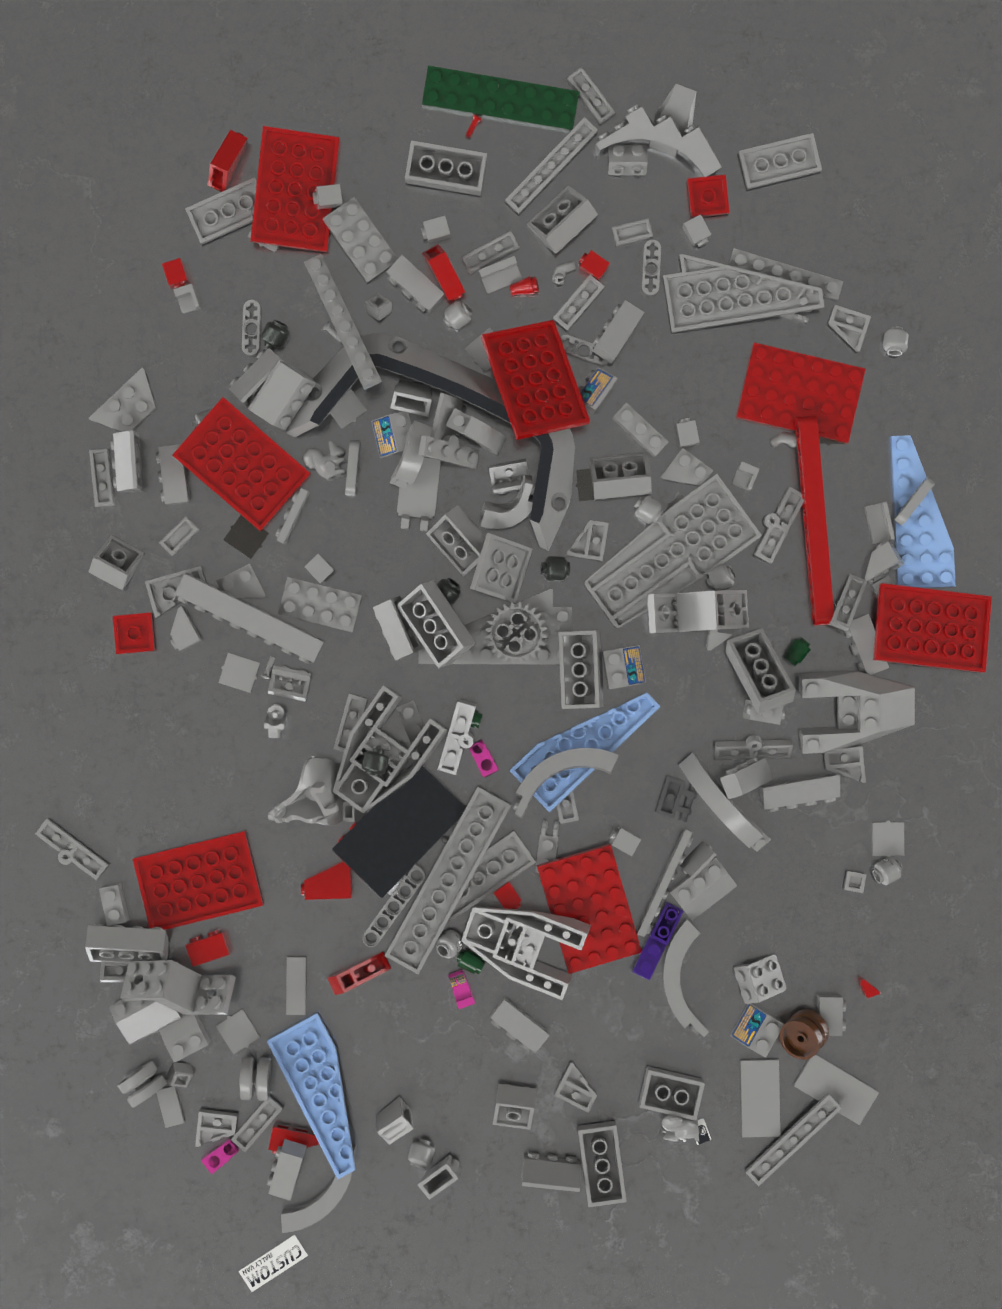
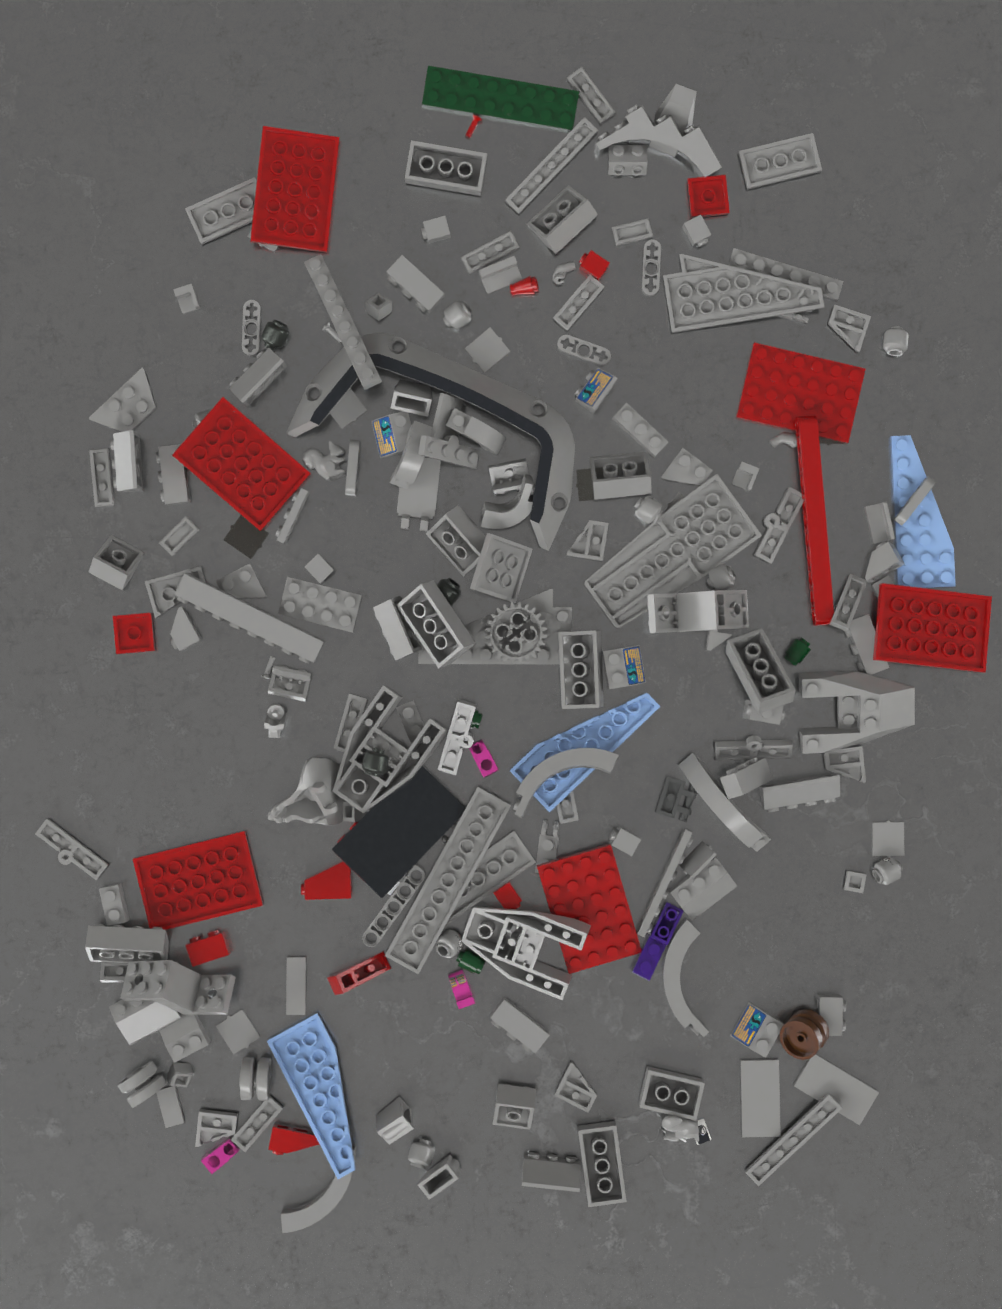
(175, 273): red brick -> none
(227, 160): red slope -> none
(239, 672): light grey piece -> none
(273, 1263): white sticker -> none
(282, 395): light grey slope -> none
(286, 1169): light grey brick -> none
(327, 196): light grey brick -> none
(360, 239): light grey plate -> none
(444, 272): red slope -> none
(535, 379): red plate -> none
(555, 568): pearl dark grey head -> none
(617, 331): light grey brick -> none
(687, 433): light grey brick -> none
(760, 979): light grey bracket -> none
(867, 988): red slope -> none

